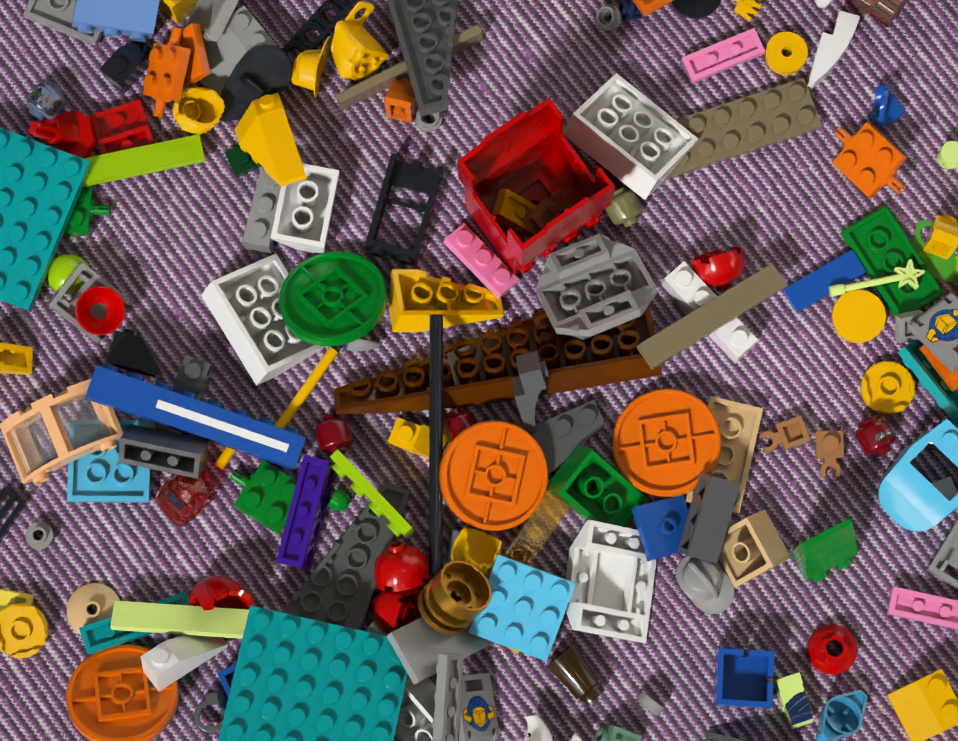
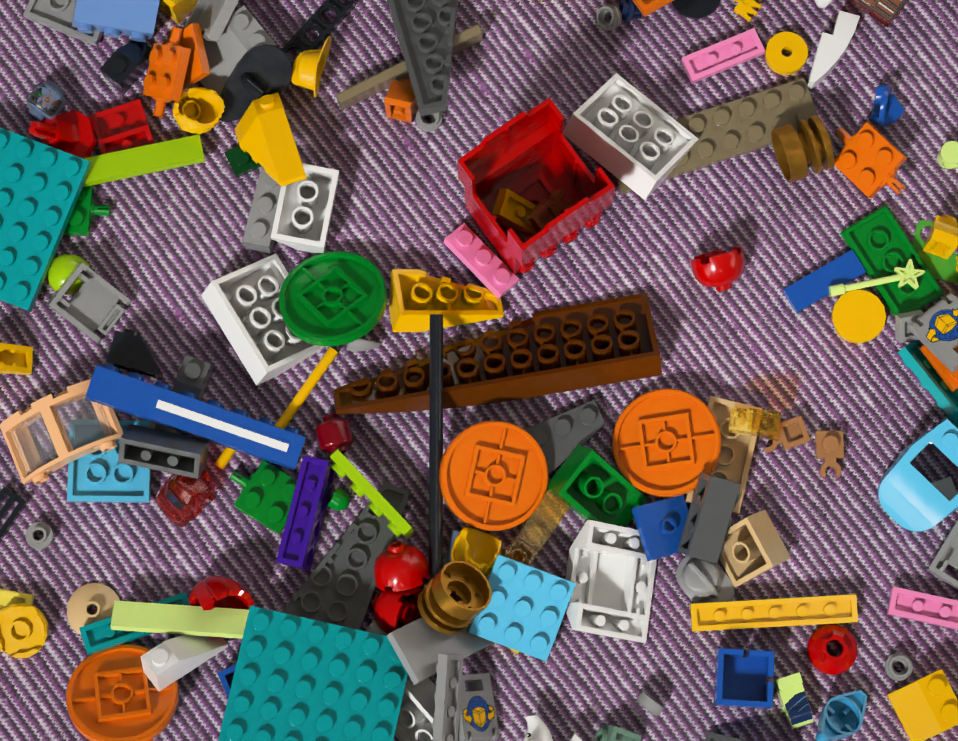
(114, 307): red piece -> none
(211, 698): dark grey piece -> none
(354, 49): yellow piece -> none
(411, 437): yellow slope -> none
(413, 178): black door -> none
(457, 422): dark red head -> none
(528, 387): dark grey slope -> none
(576, 674): dark brown plant -> none
(594, 287): light grey piece -> none
(624, 207): olive head -> none
(693, 293): white brick -> none
(711, 316): dark tan tile -> none
(755, 423): none -> clear yellow leg
(773, 612): none -> yellow plate
(808, 147): none -> pearl gold wheel
(826, 551): green slope -> none
(875, 436): dark red head -> none
(887, 387): yellow tile -> none
(904, 660): none -> light grey plate

